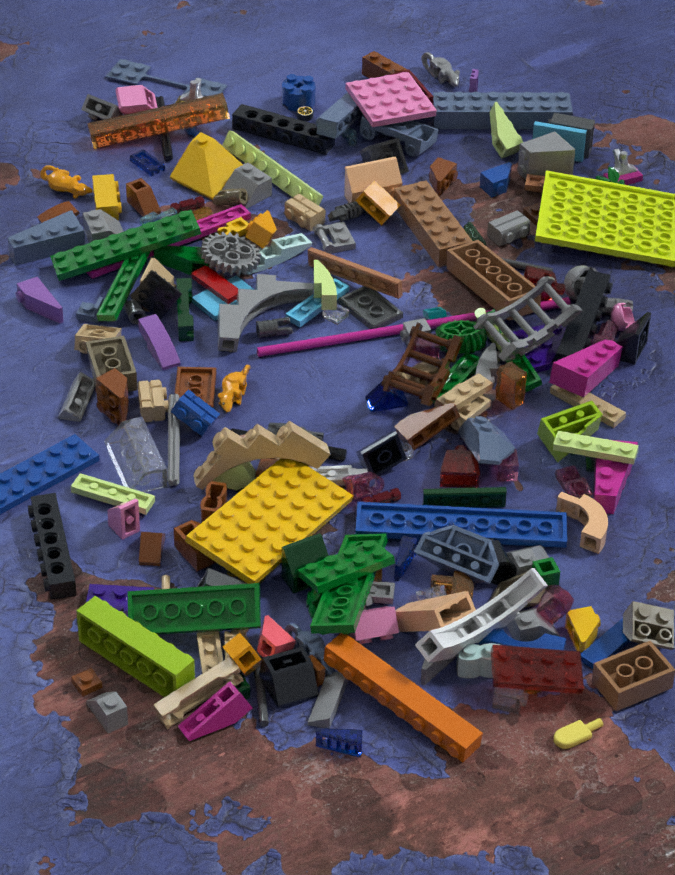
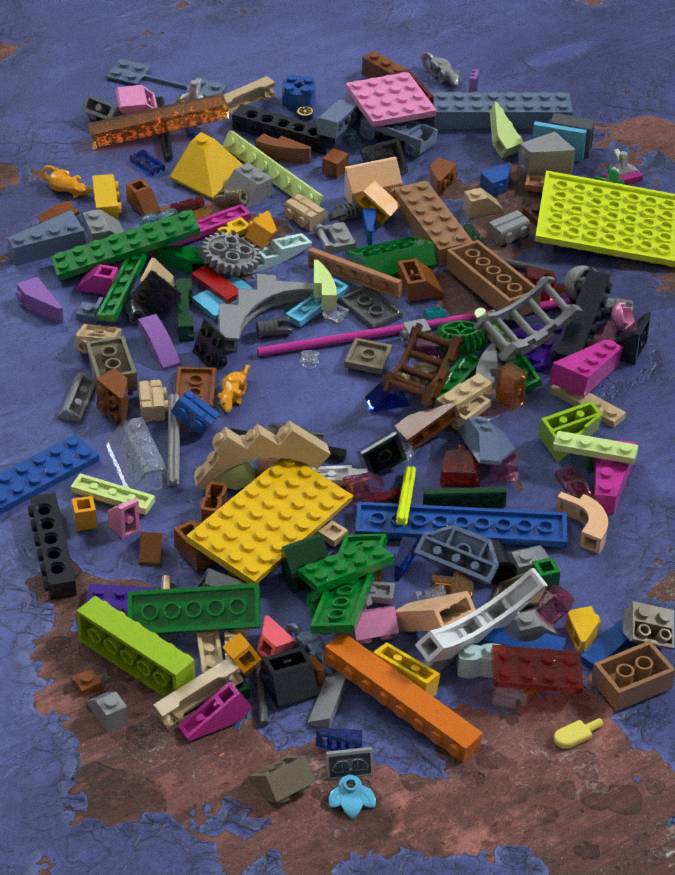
(84, 513): none -> light orange slope
(98, 280): none -> dark pink slope
(210, 345): none -> black hinge
(251, 93): none -> tan piece
(283, 778): none -> dark tan slope
(284, 149): none -> dark orange slope
(309, 358): none -> clear plate
(333, 533): none -> tan plate
(335, 163): none -> dark orange brick
(349, 762): none -> slope
(351, 798): none -> medium azure plate
(368, 356): none -> dark tan plate
(369, 222): none -> blue slope
(385, 255): none -> green slope
(406, 495): none -> neon yellow axle
(410, 667): none -> yellow brick
(418, 280): none -> dark orange slope
(480, 203): none -> tan slope

